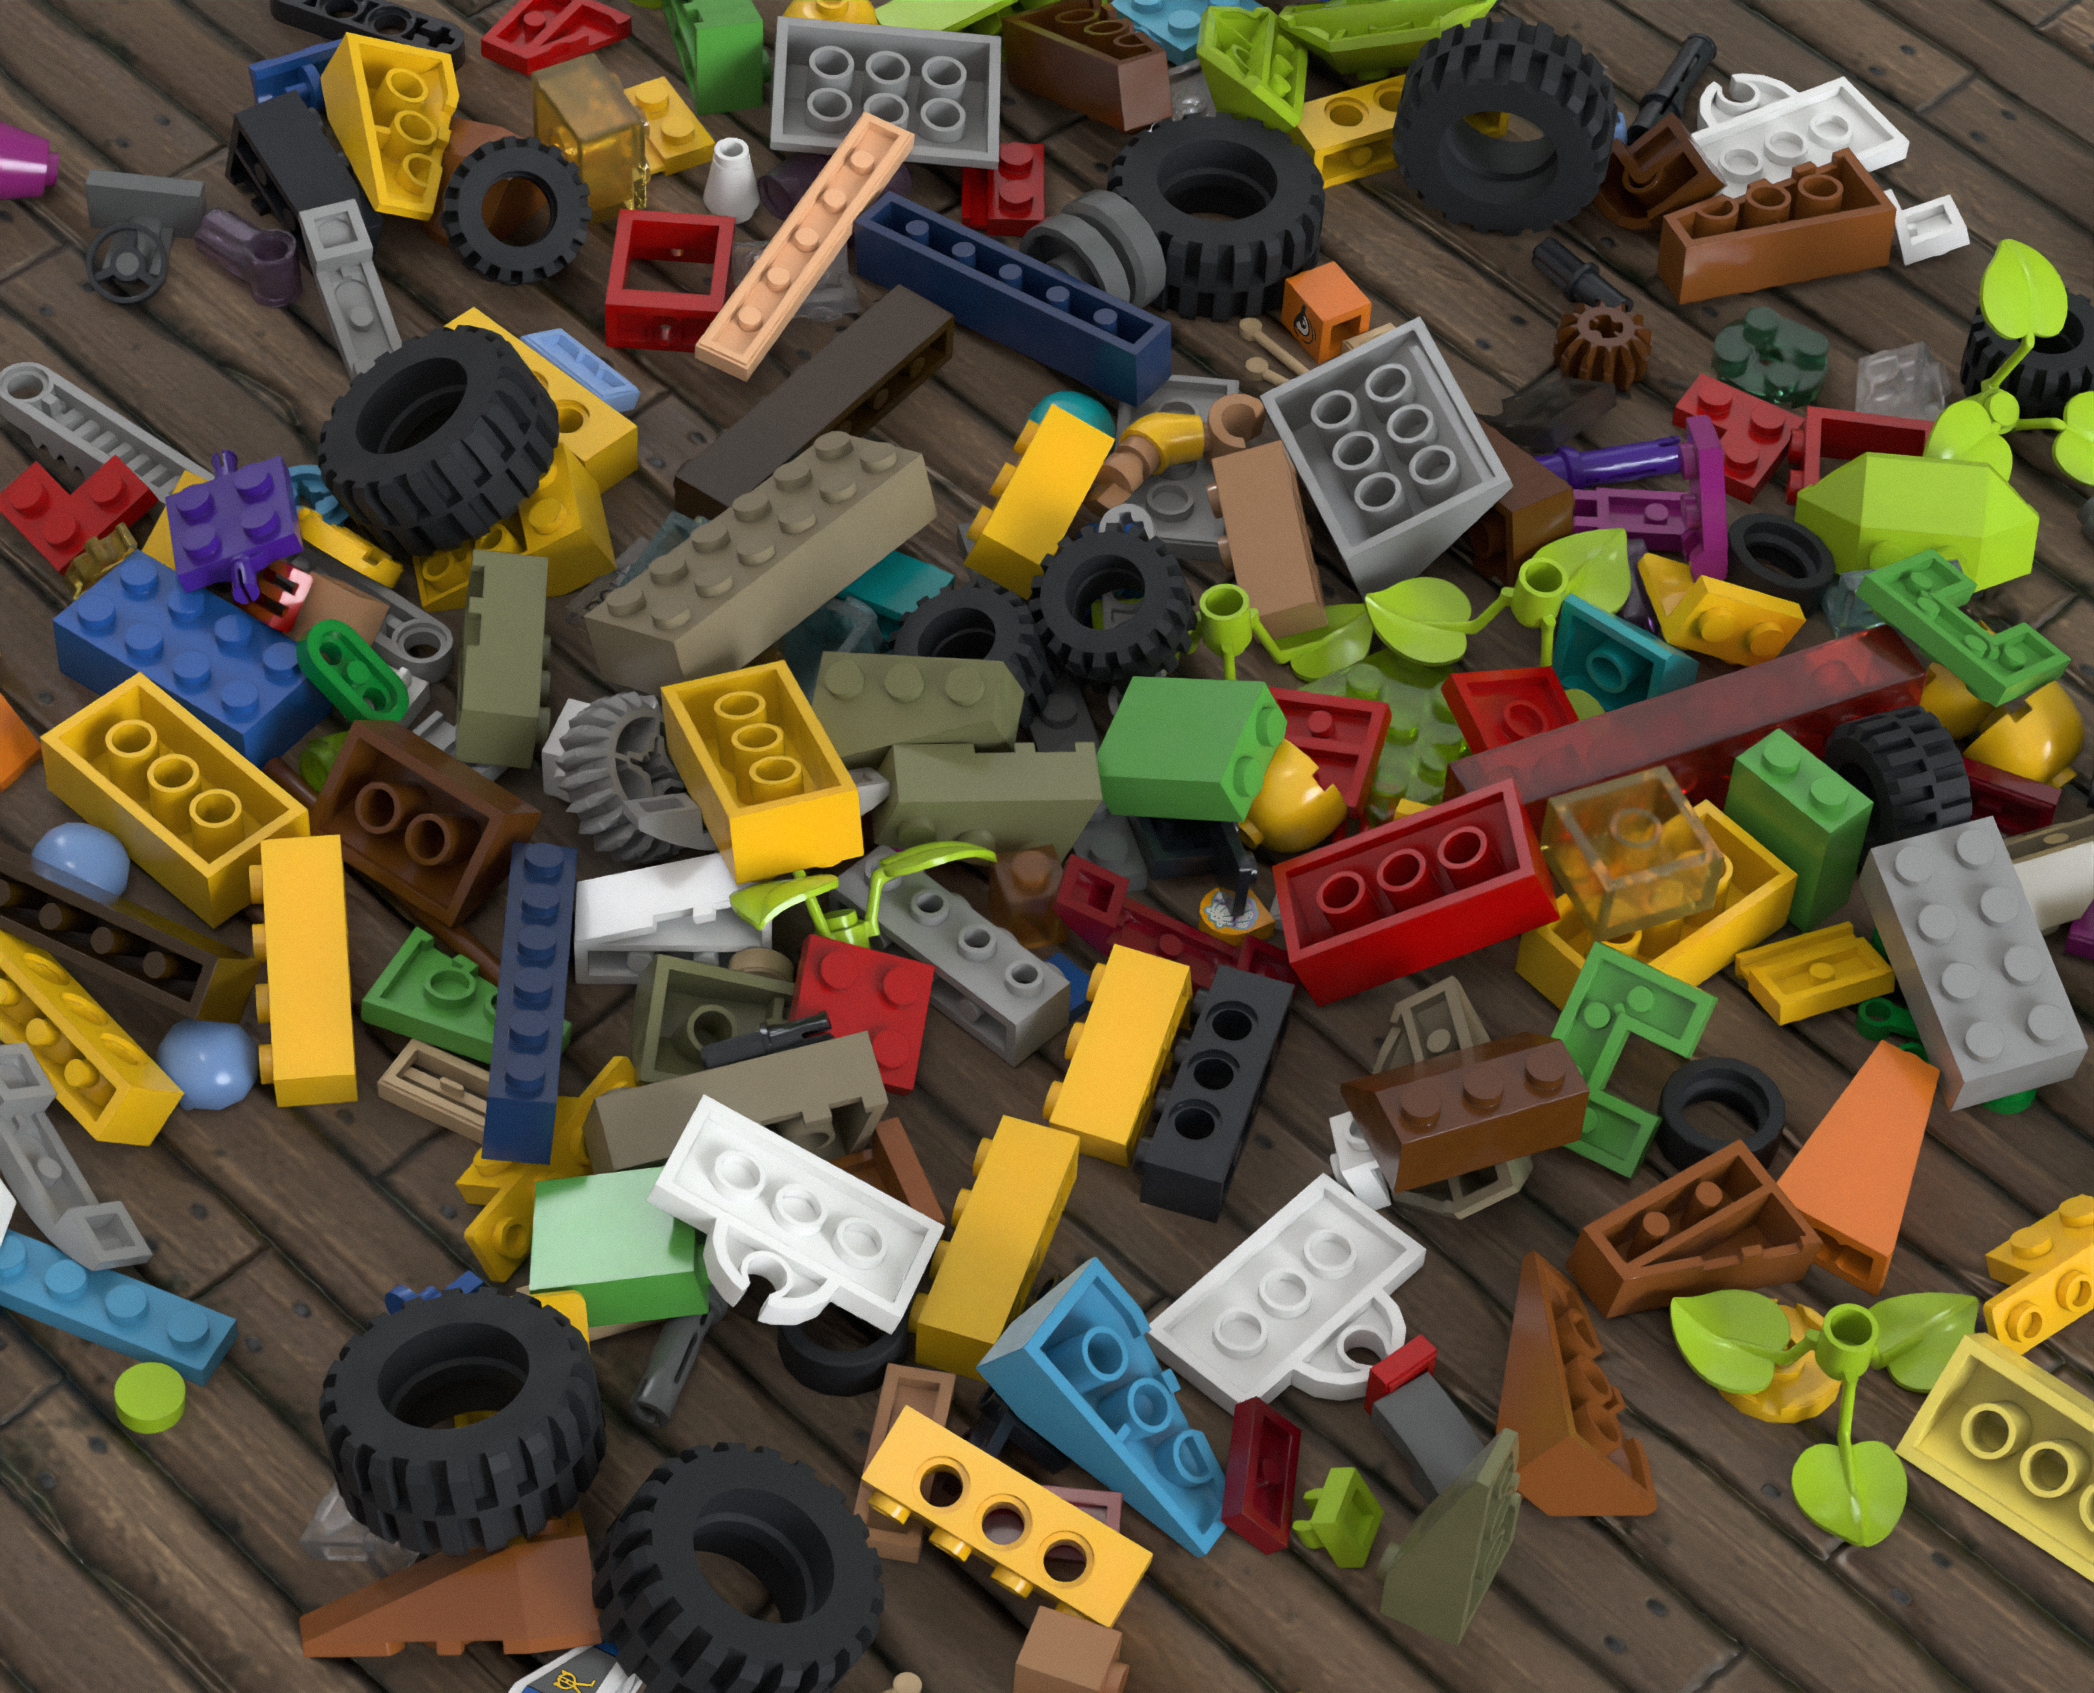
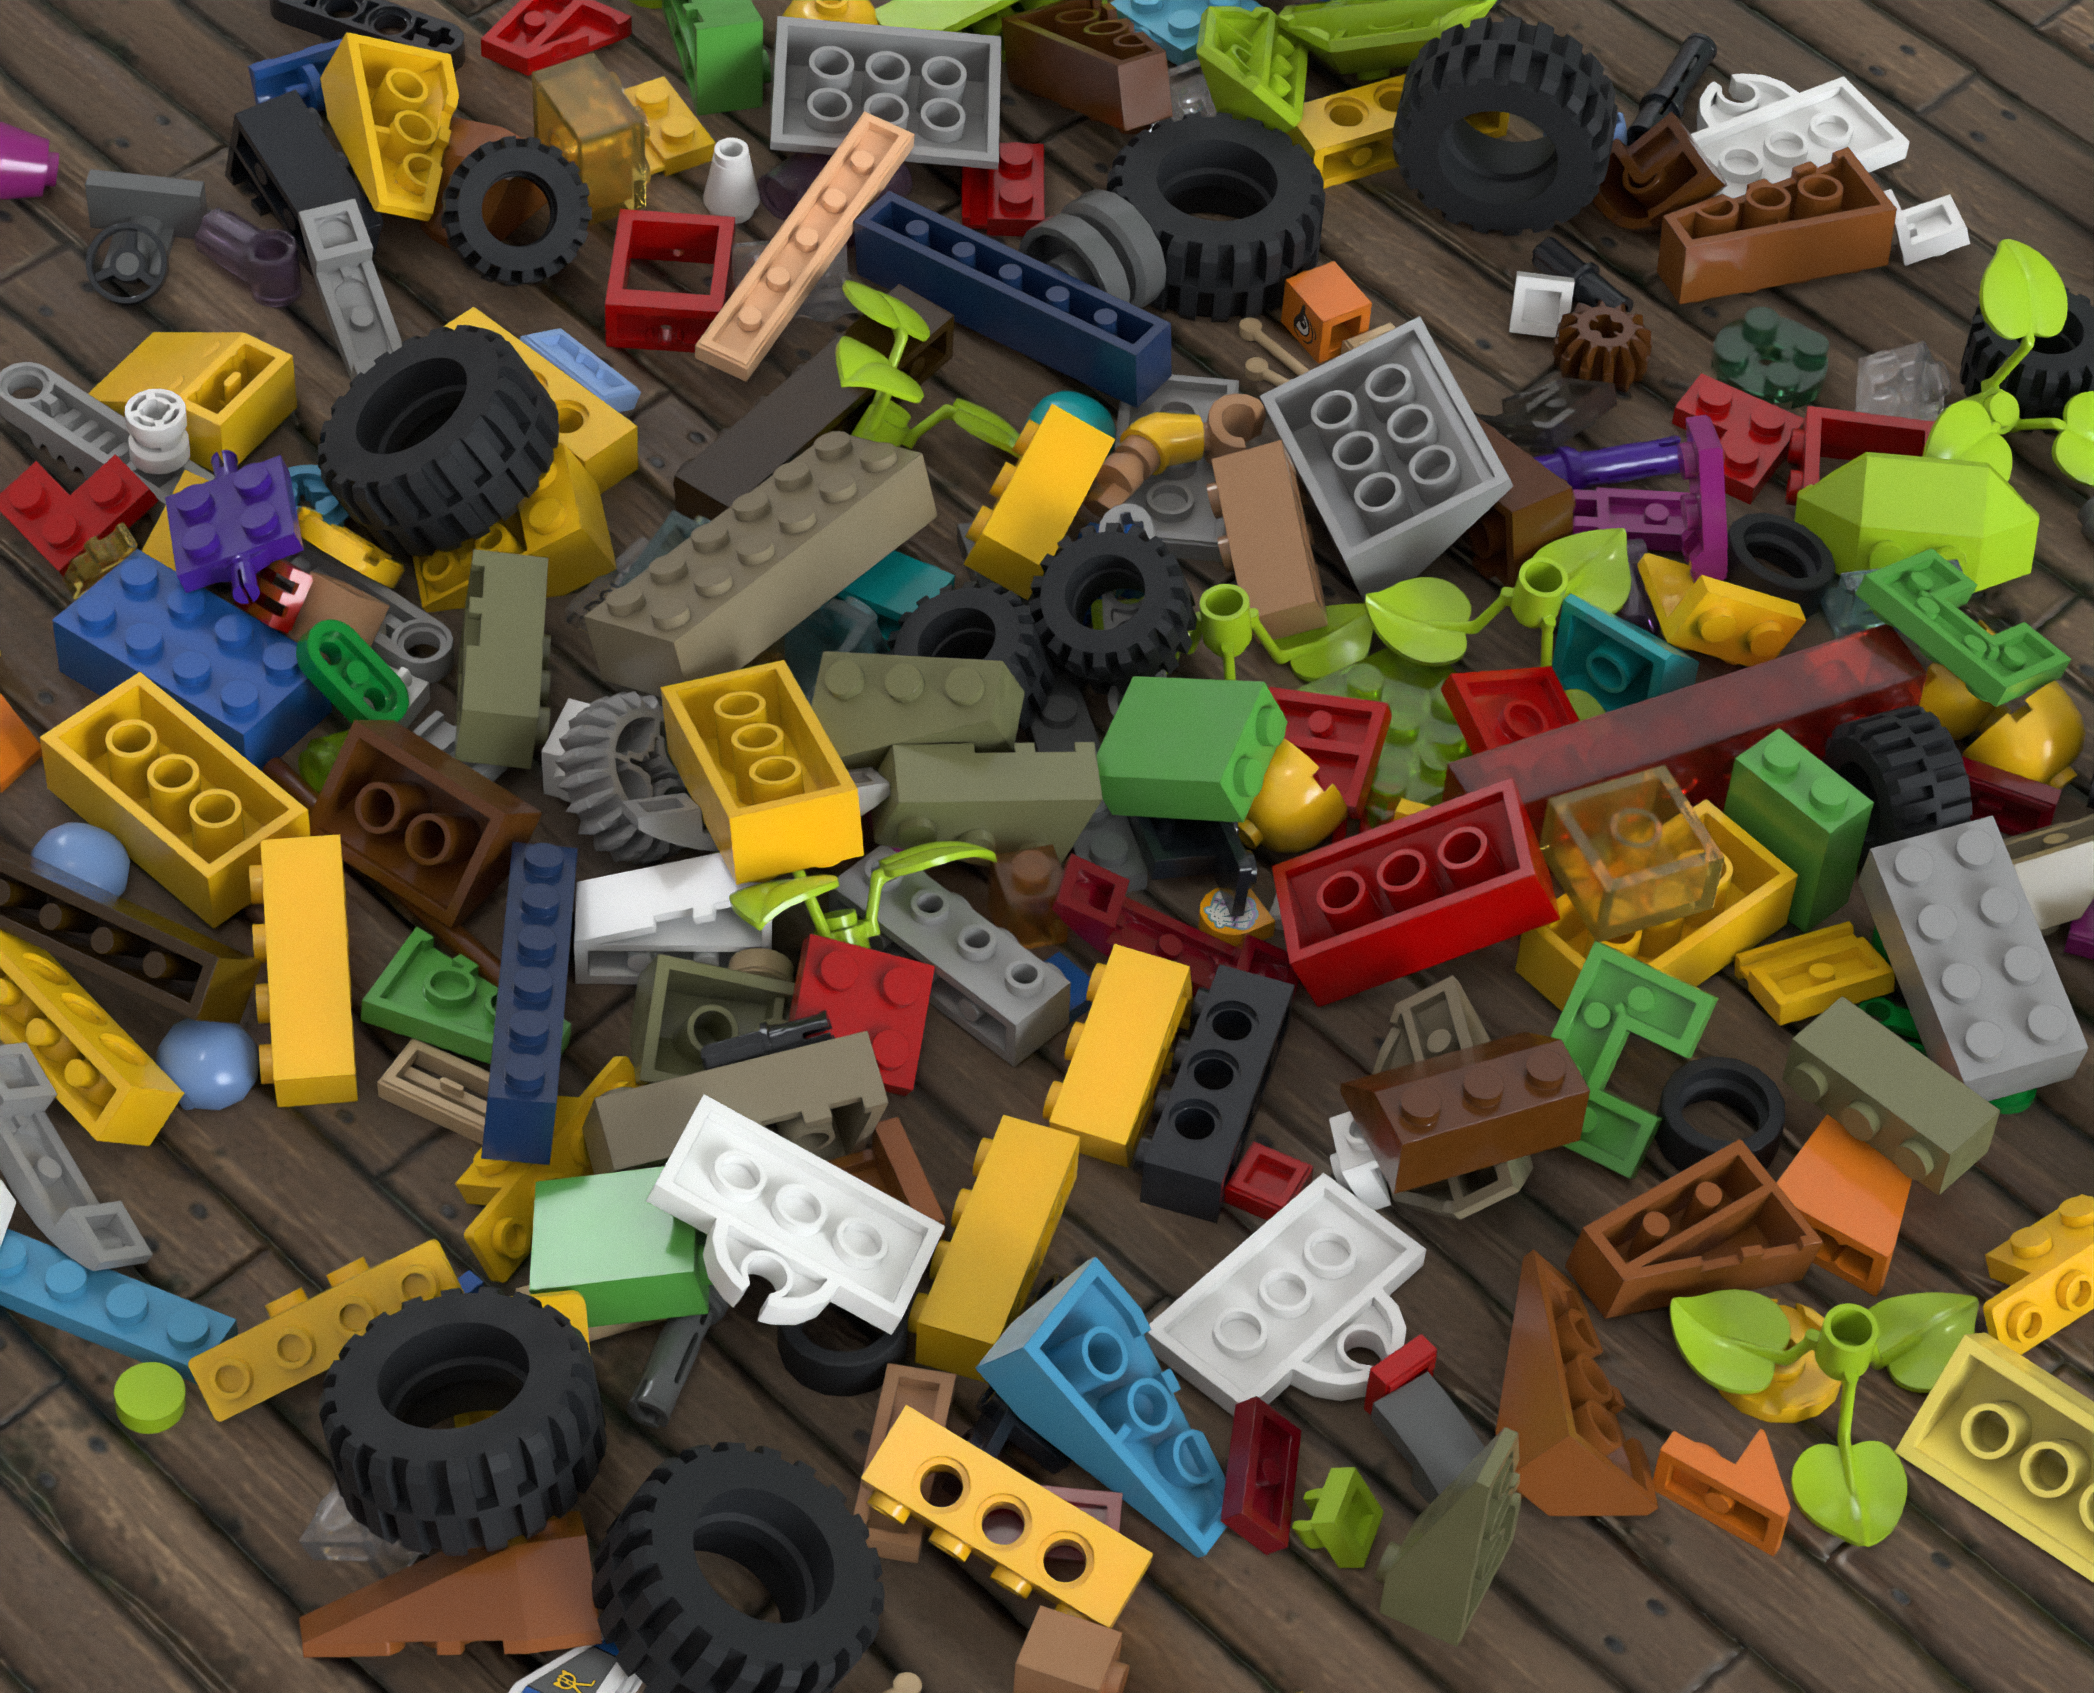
(157, 421): none -> white wheel
(228, 380): none -> yellow slope
(309, 1333): none -> yellow bracket
(865, 367): none -> lime plant
(1266, 1181): none -> red tile
(1540, 303): none -> white tile
(1736, 1497): none -> orange slope
(1890, 1095): none -> olive brick

